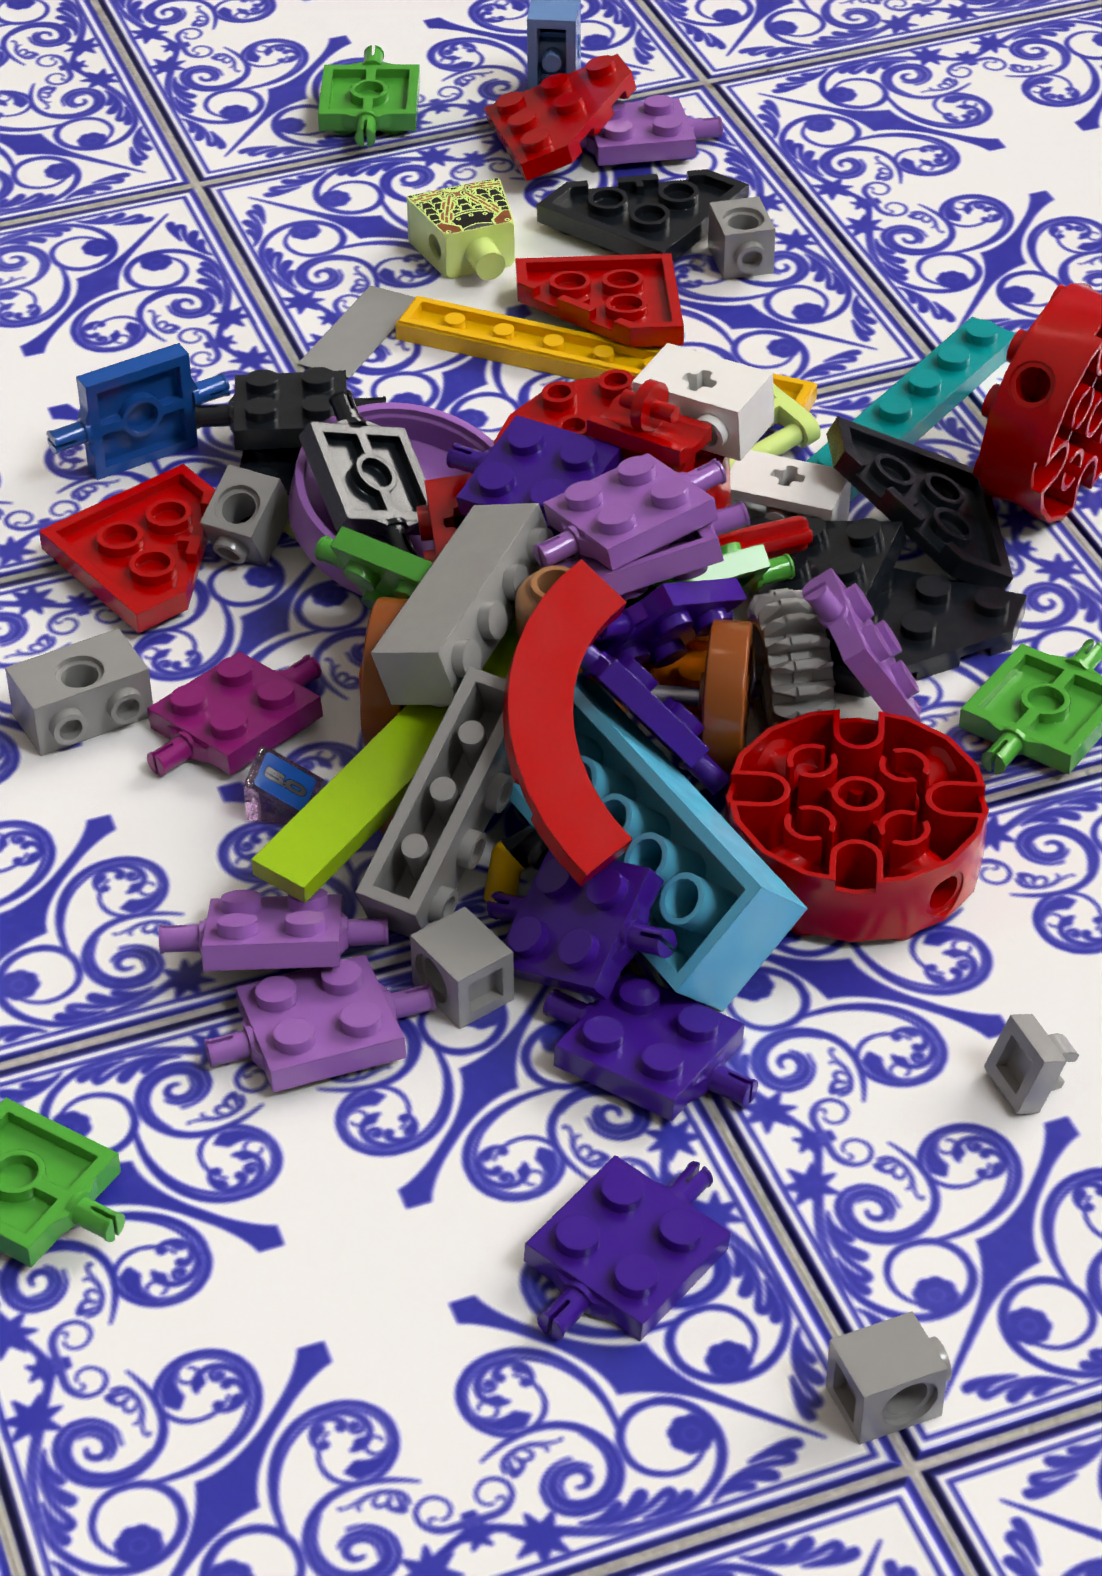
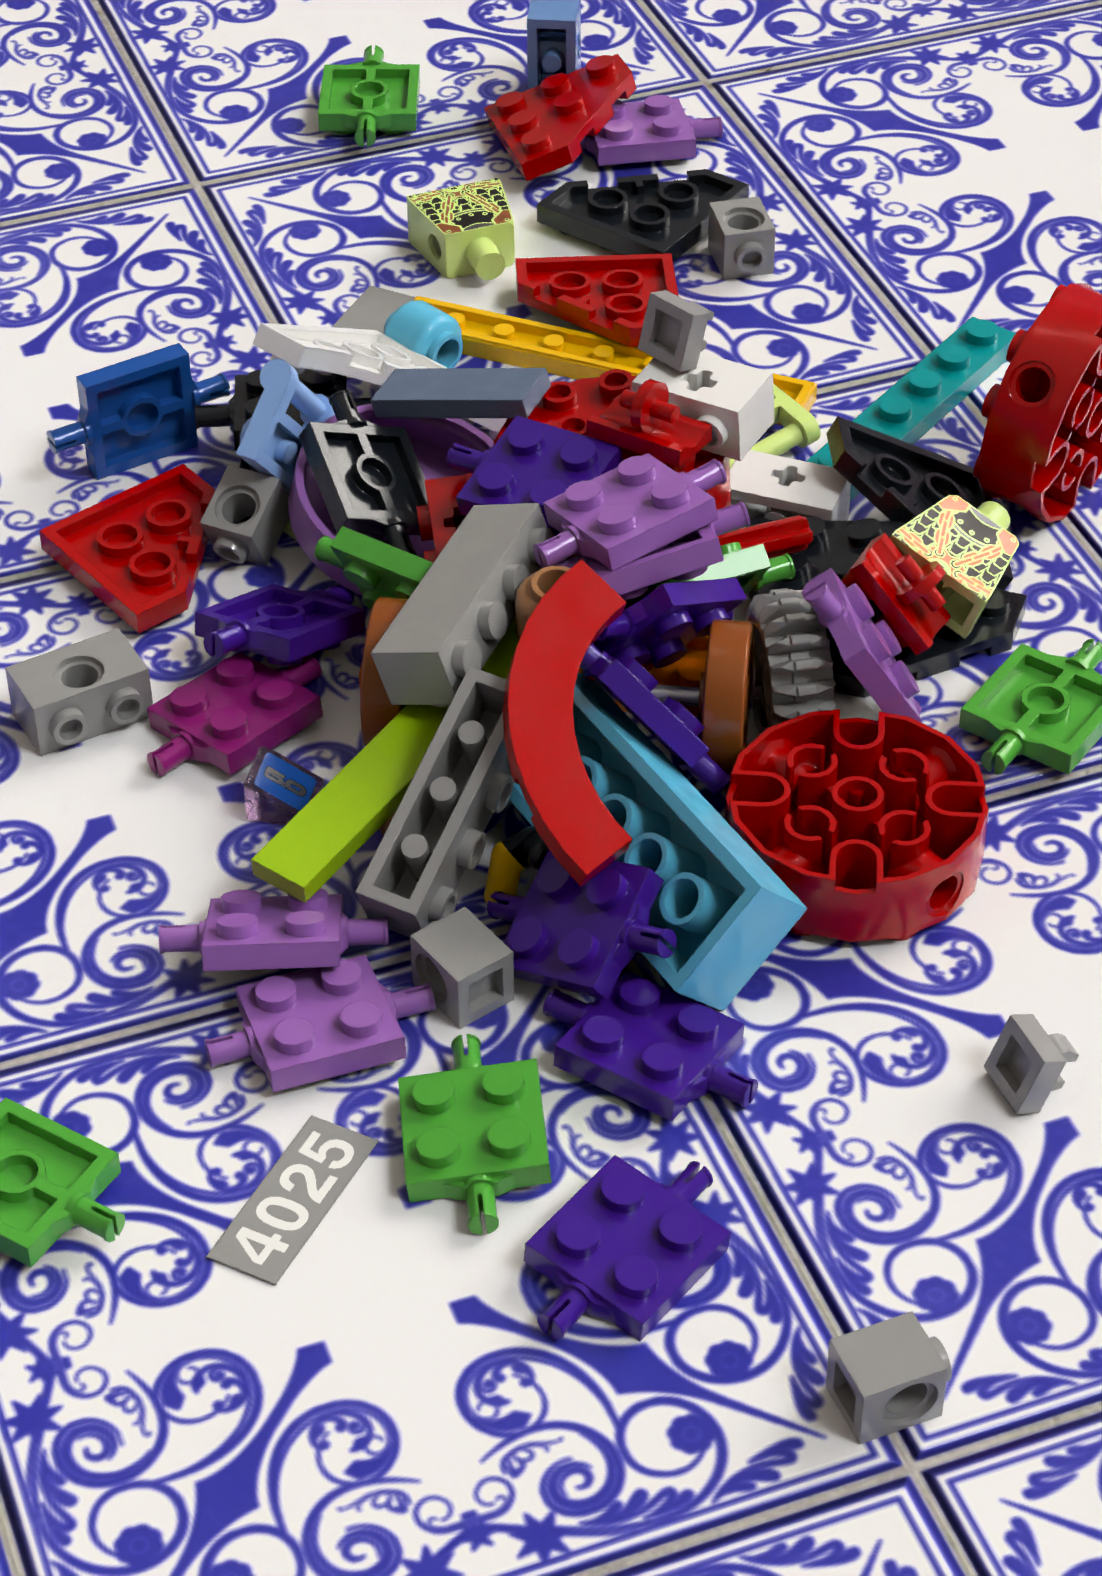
(271, 436): none -> light blue plate
(280, 623): none -> dark purple plate
(292, 1200): none -> light grey sticker
(350, 353): none -> white plate
(426, 332): none -> medium azure head
(461, 393): none -> sand blue tile
(473, 1132): none -> bright green plate
(674, 330): none -> light grey tile
(901, 592): none -> red hips
(969, 547): none -> torso

